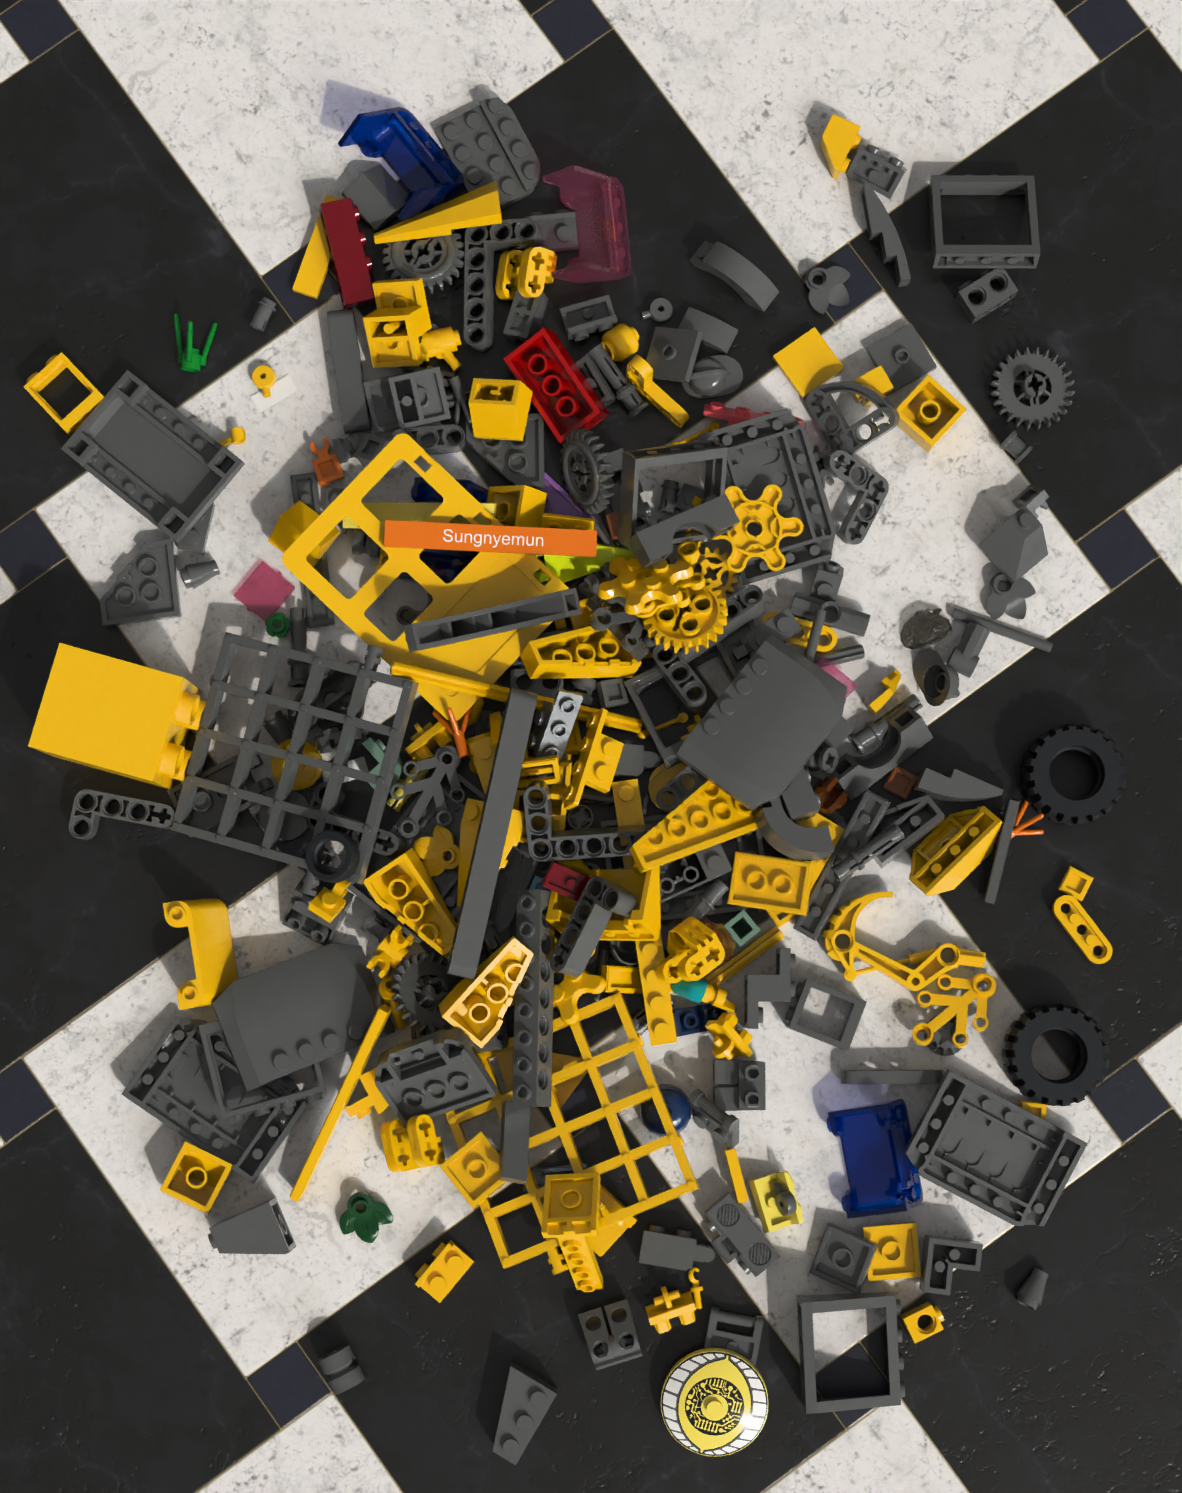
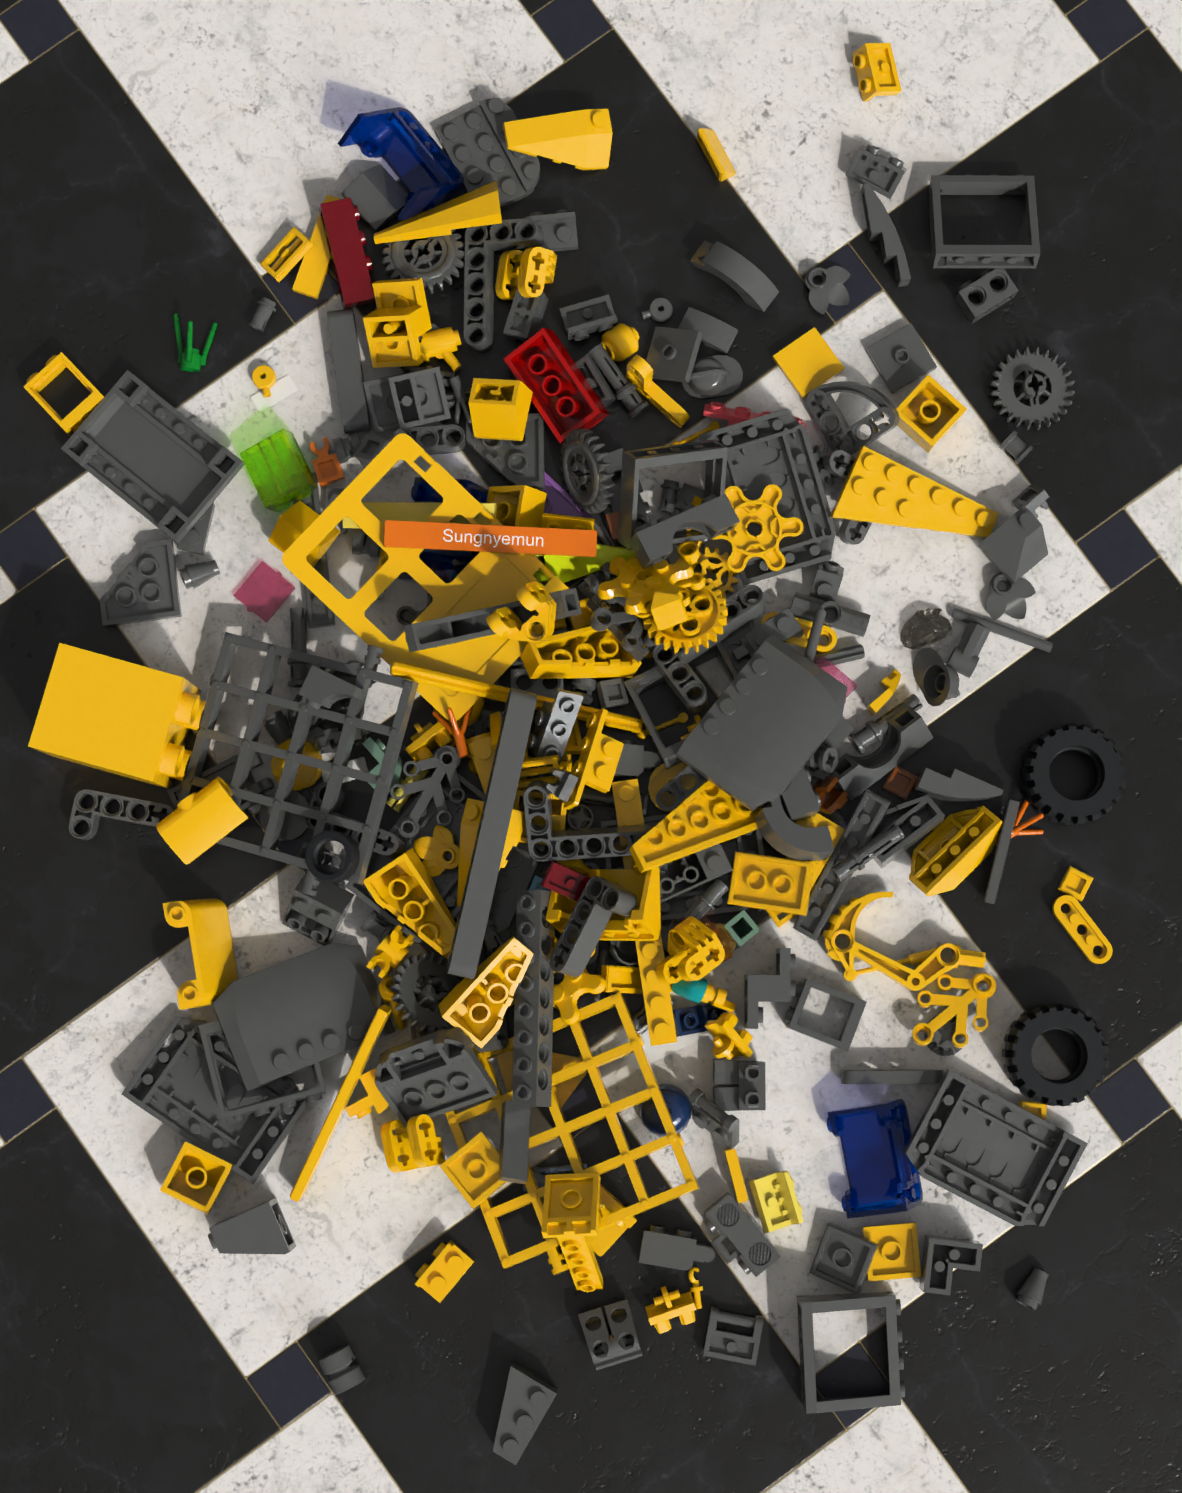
(201, 820): none -> yellow panel
(237, 437): yellow hand -> none
(279, 470): none -> clear neon green brick
(284, 625): green plate -> none
(289, 257): none -> yellow tile
(325, 689): none -> dark grey arch
(330, 903): yellow plate -> none
(364, 1221): dark green plate -> none
(532, 597): none -> yellow piece
(564, 785): none -> dark grey tile
(568, 137): none -> yellow wedge
(599, 225): clear pink windscreen -> none
(668, 610): none -> yellow slope
(714, 1402): dish -> none
(715, 154): none -> yellow slope
(745, 957): yellow axle -> none
(784, 1200): dark grey piece -> none
(837, 142): yellow slope -> none
(876, 70): none -> yellow bracket
(877, 379): yellow brick -> none
(897, 496): none -> yellow wing
(911, 1318): yellow brick -> none

